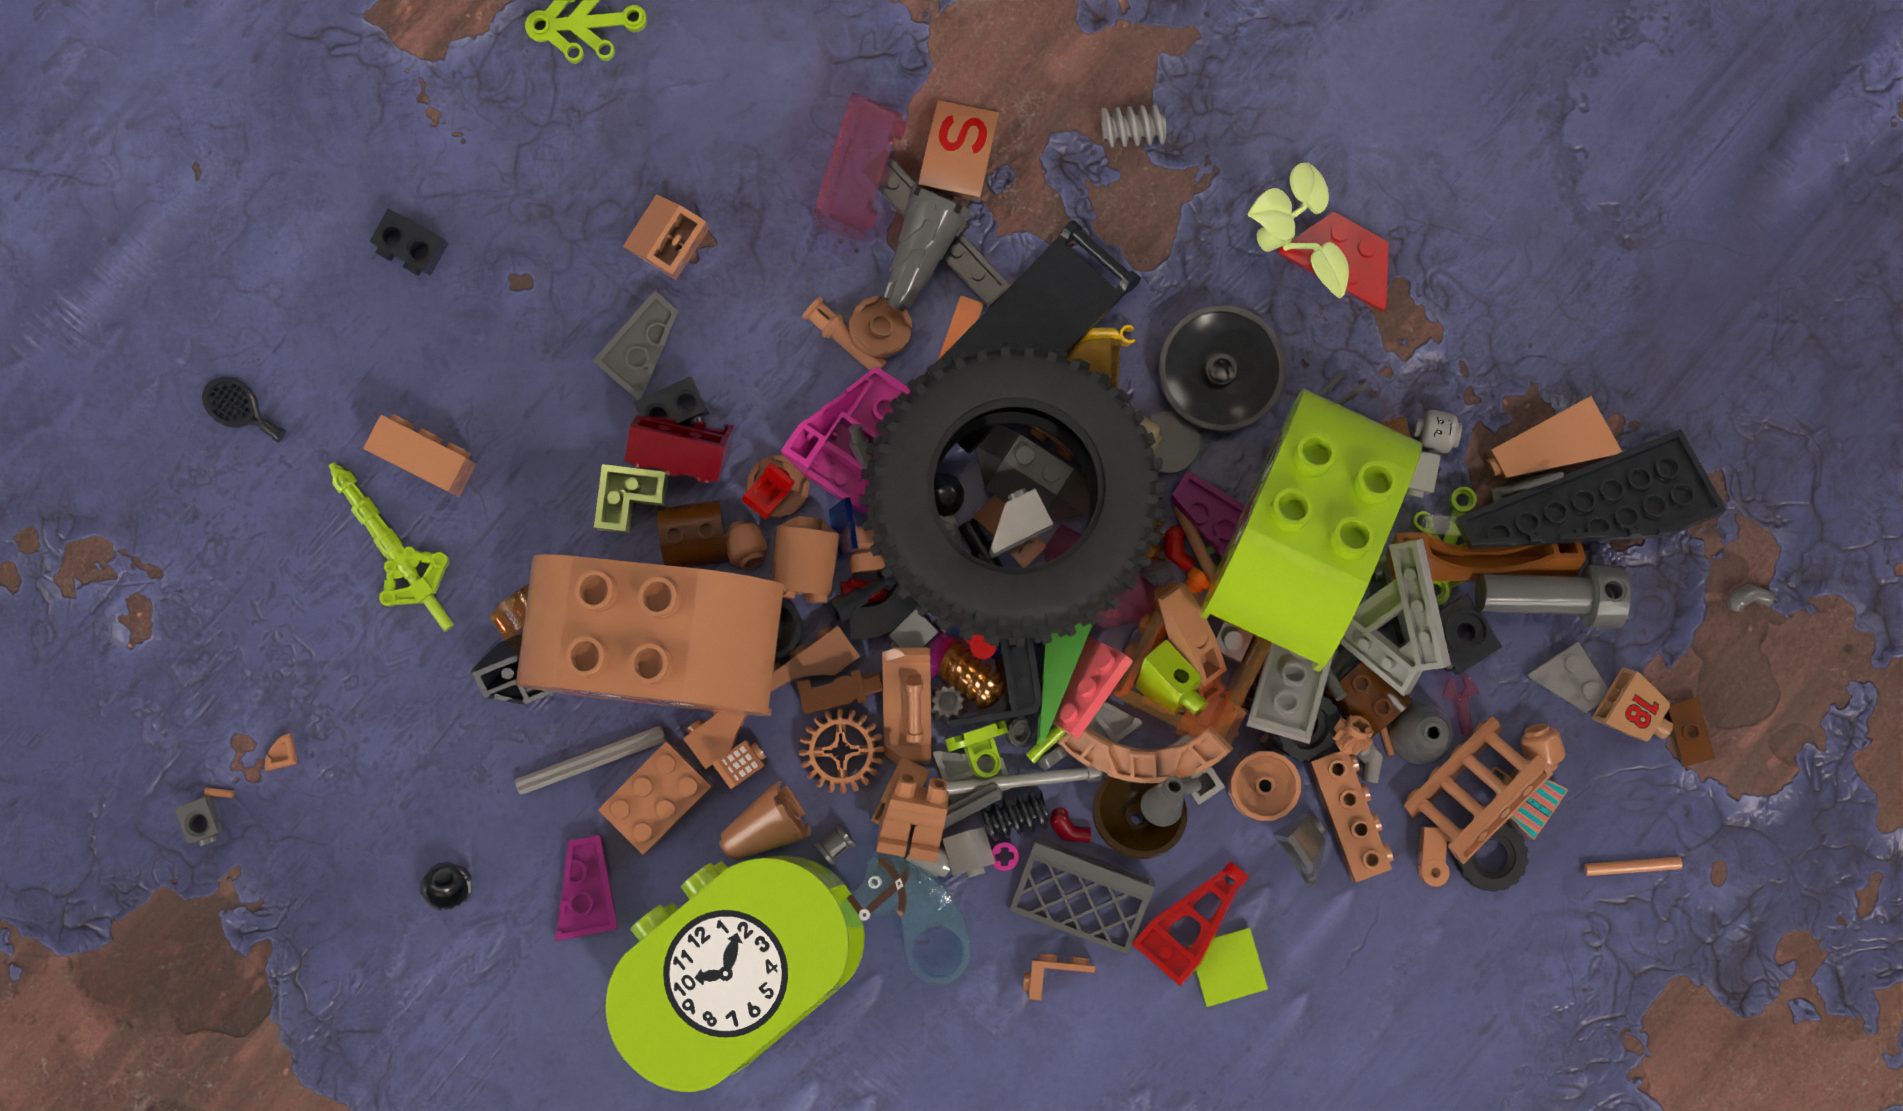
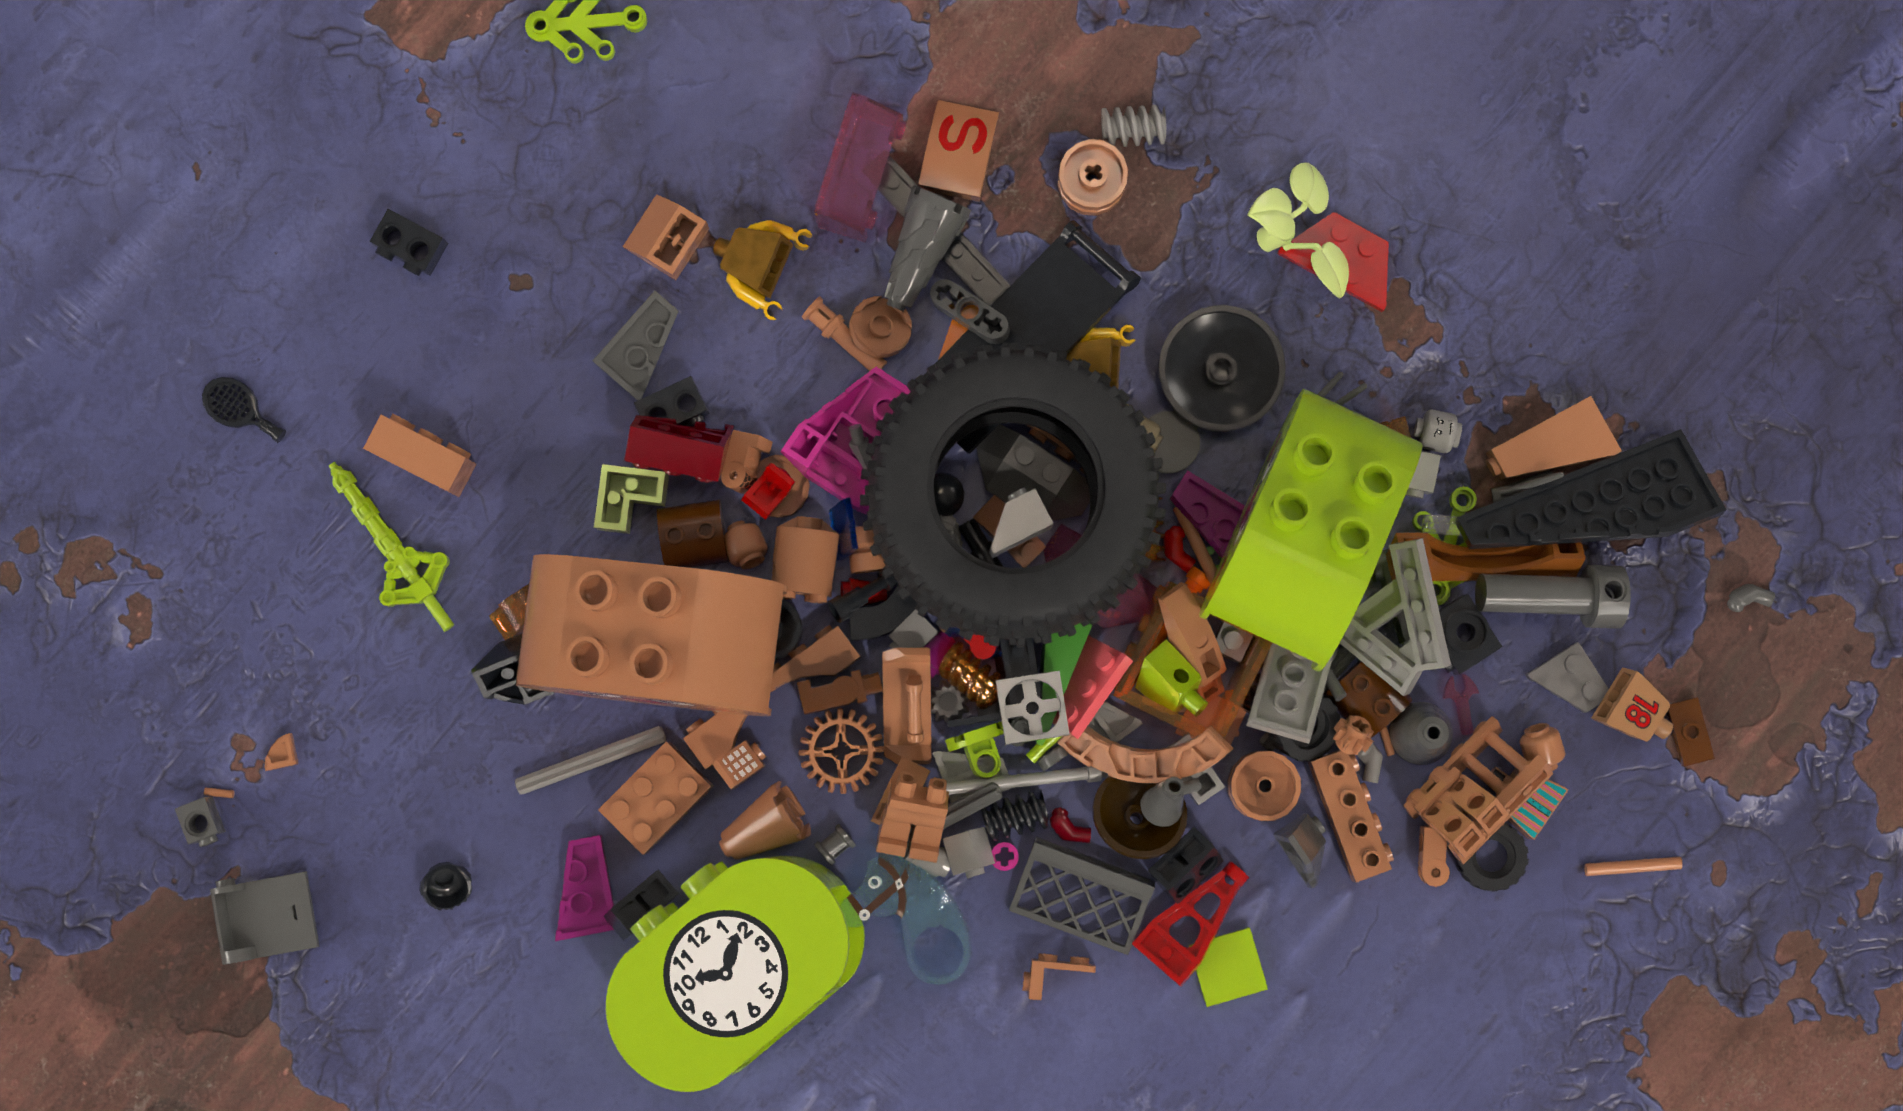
(261, 918): none -> dark grey door
(649, 894): none -> black brick
(743, 460): none -> nougat leg
(756, 260): none -> pearl gold torso
(947, 306): none -> dark grey beam
(1030, 695): none -> light grey piece
(1096, 159): none -> nougat wheel
(1186, 865): none -> black brick
(1448, 800): none -> nougat hips

